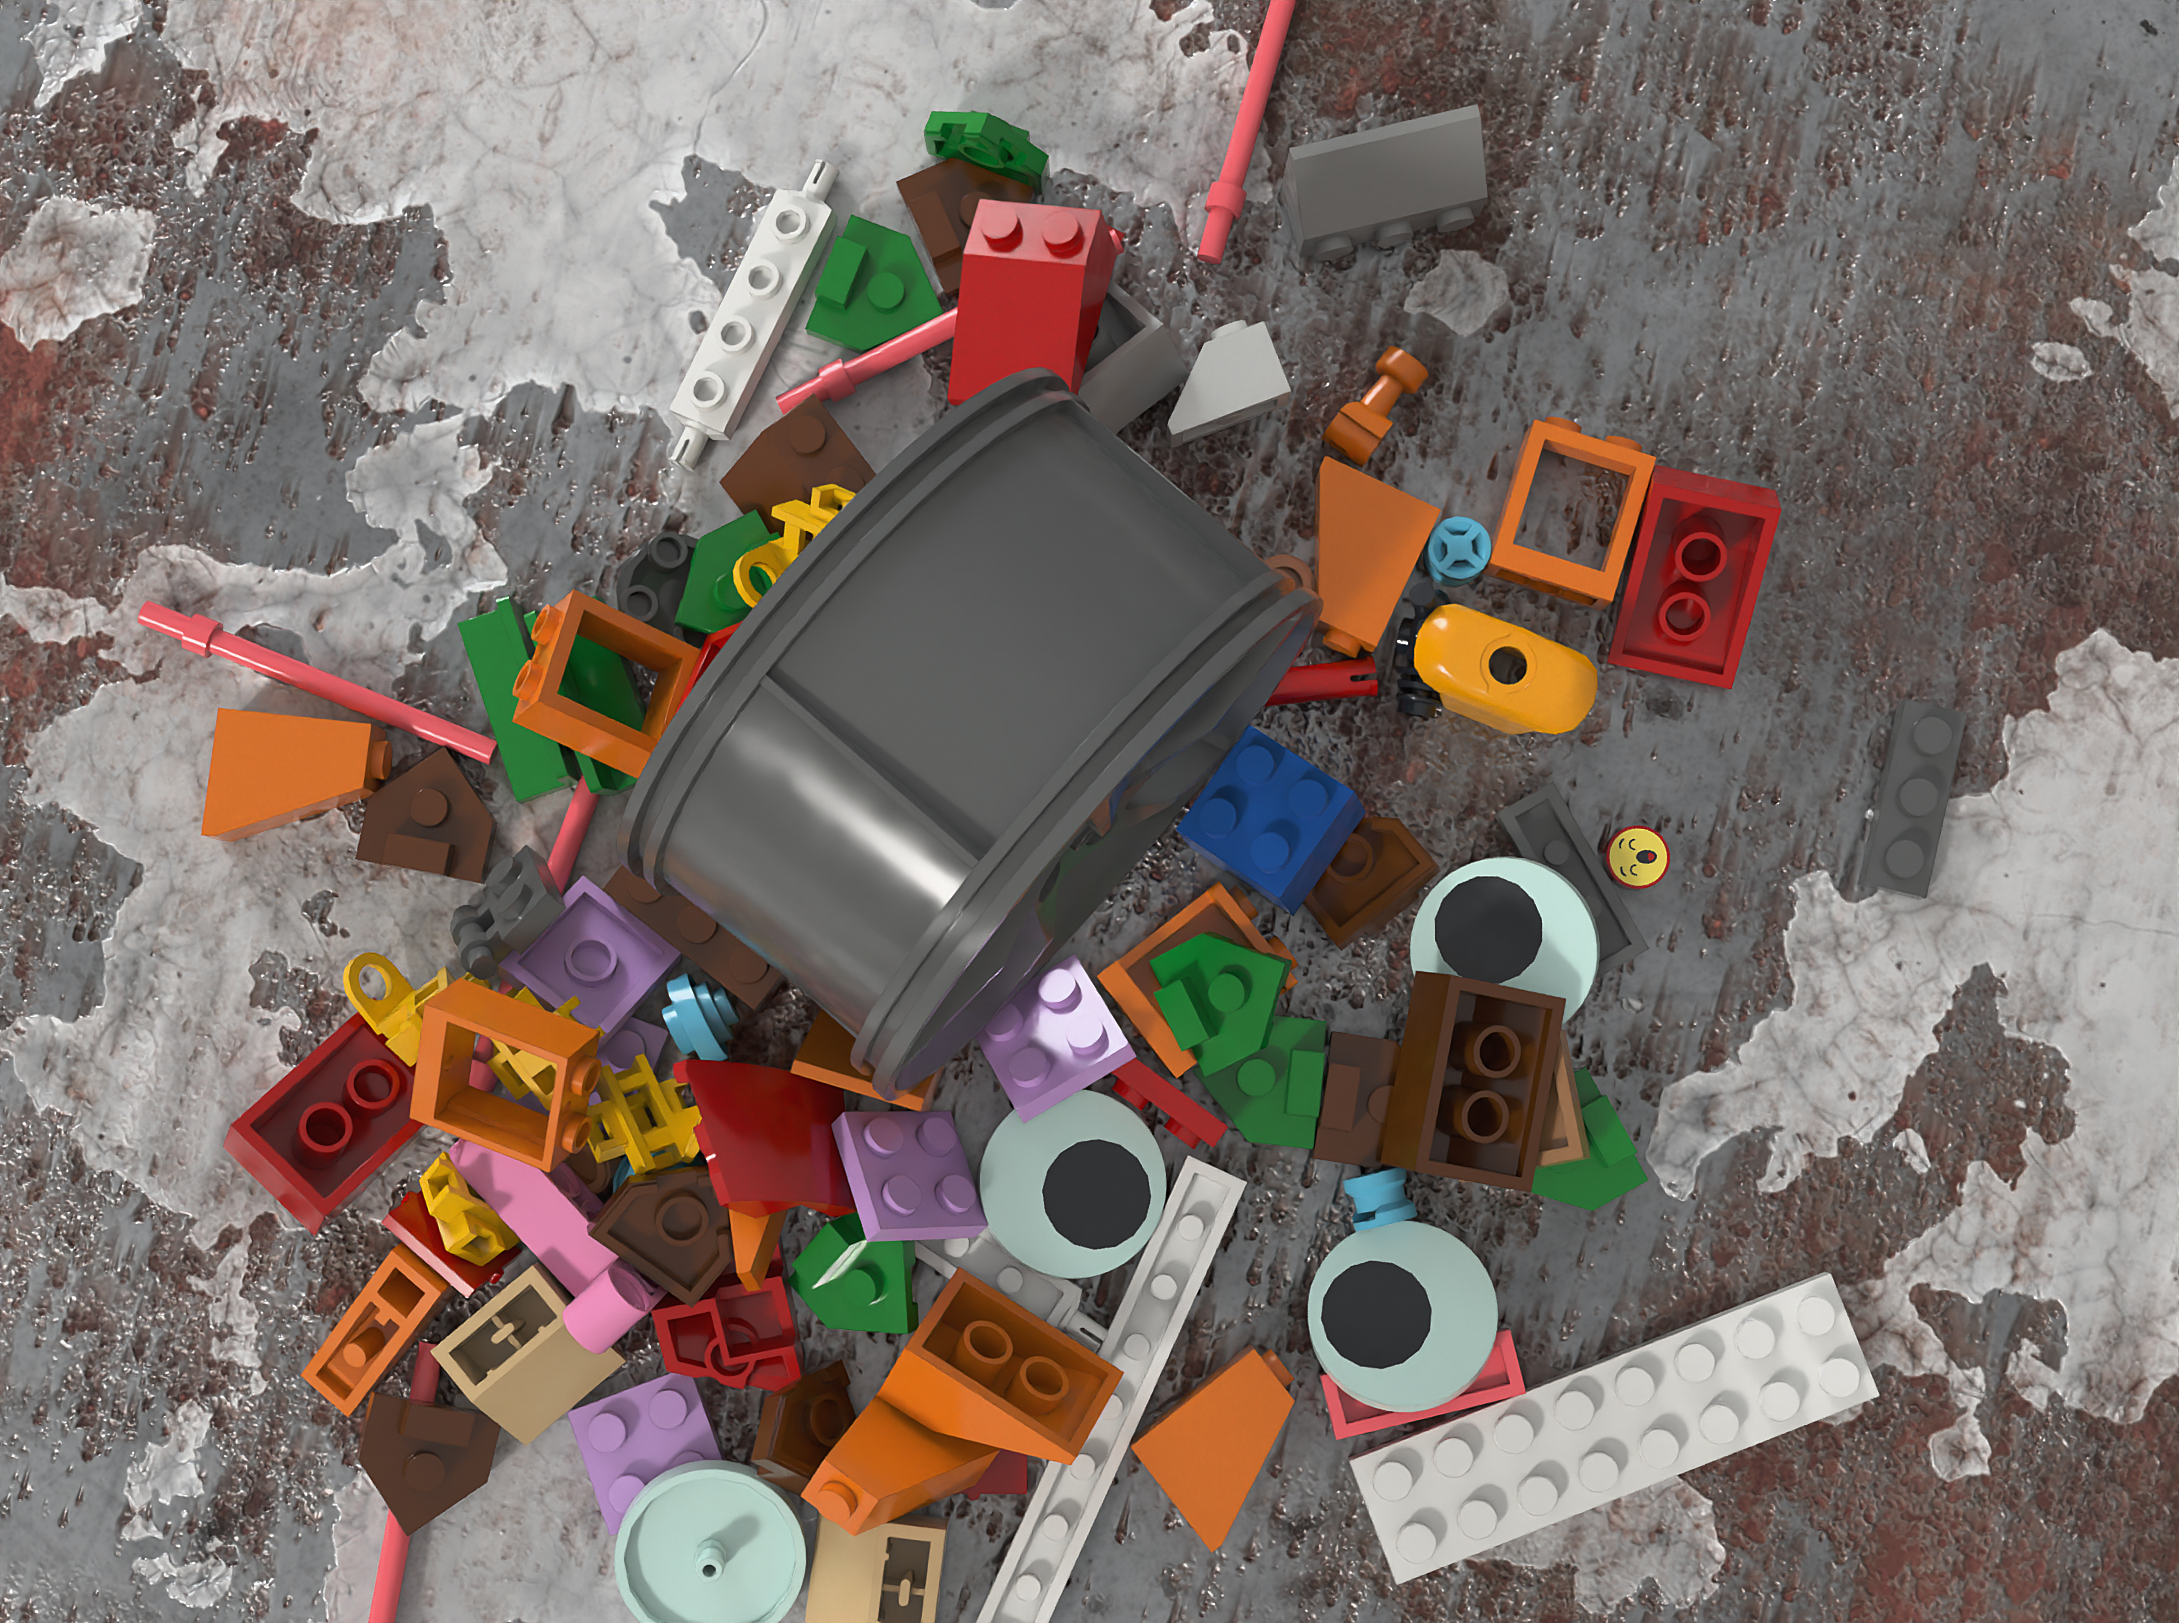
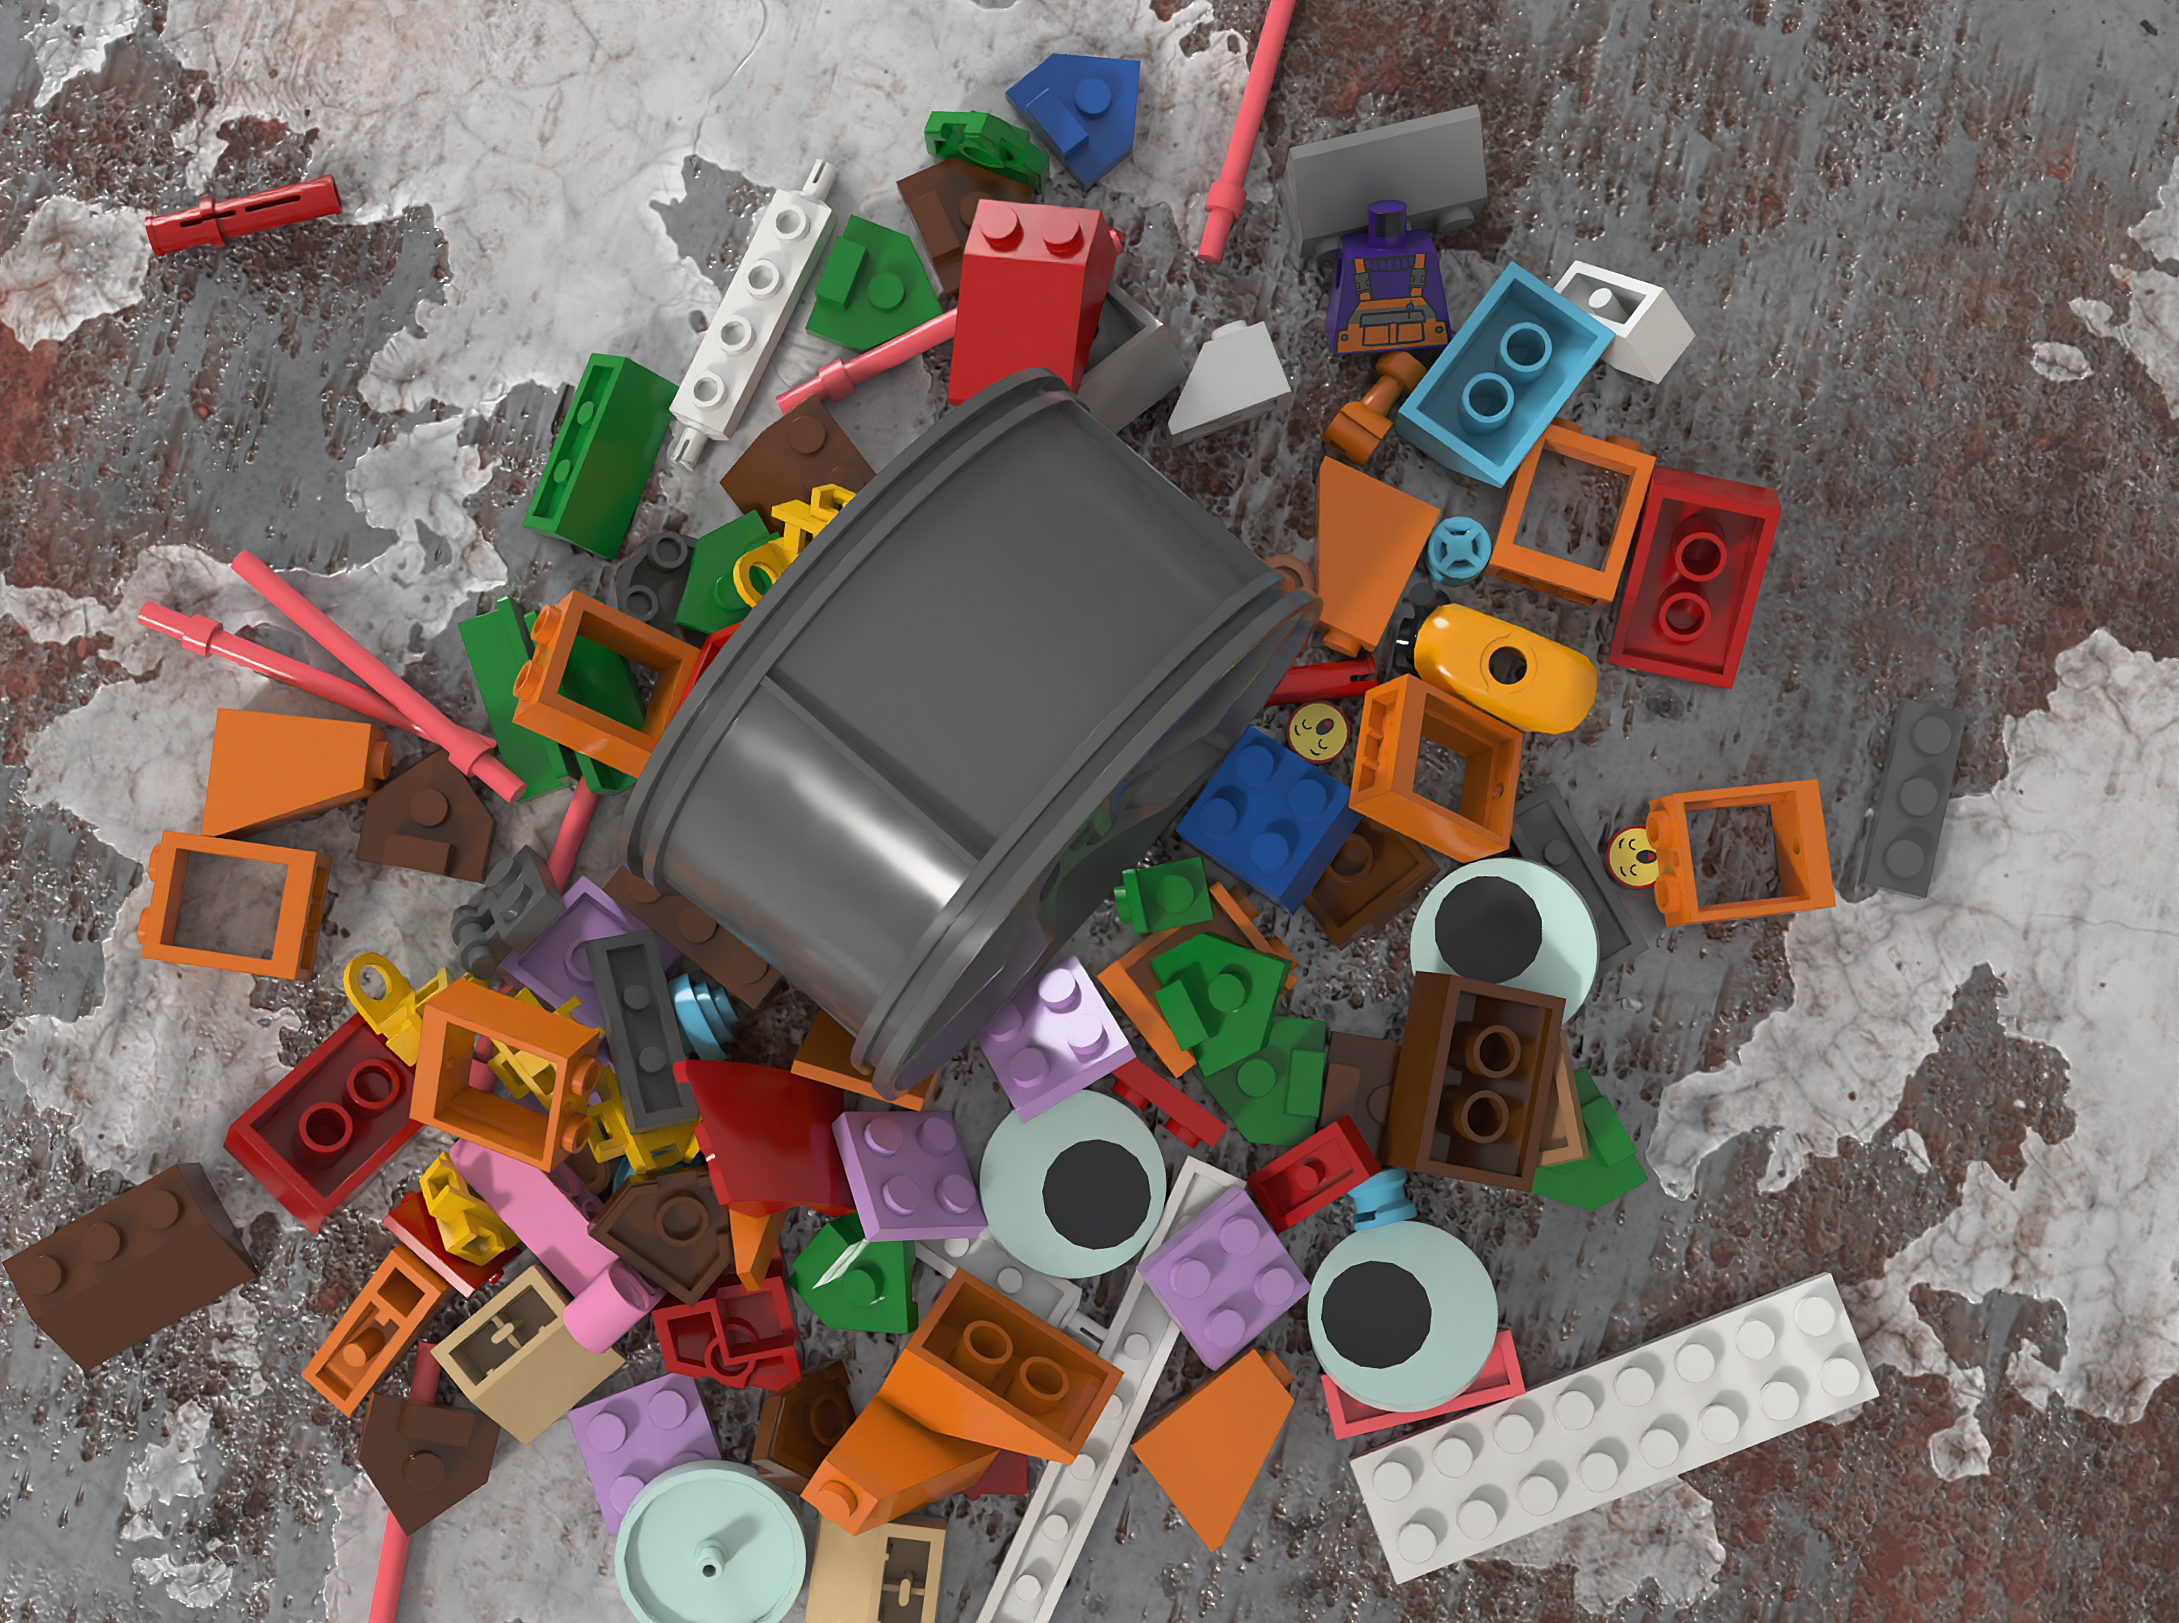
(132, 1266): none -> reddish brown slope
(244, 215): none -> red pin
(298, 917): none -> orange window
(467, 751): none -> coral bar
(602, 455): none -> green panel
(641, 1030): none -> dark grey plate
(1081, 111): none -> blue plate
(1165, 896): none -> green bracket
(1224, 1277): none -> lavender plate
(1313, 1174): none -> red plate
(1317, 732): none -> light yellow tile
(1386, 288): none -> torso
(1387, 761): none -> orange window
(1502, 378): none -> medium azure slope
(1642, 315): none -> white slope
(1798, 845): none -> orange window

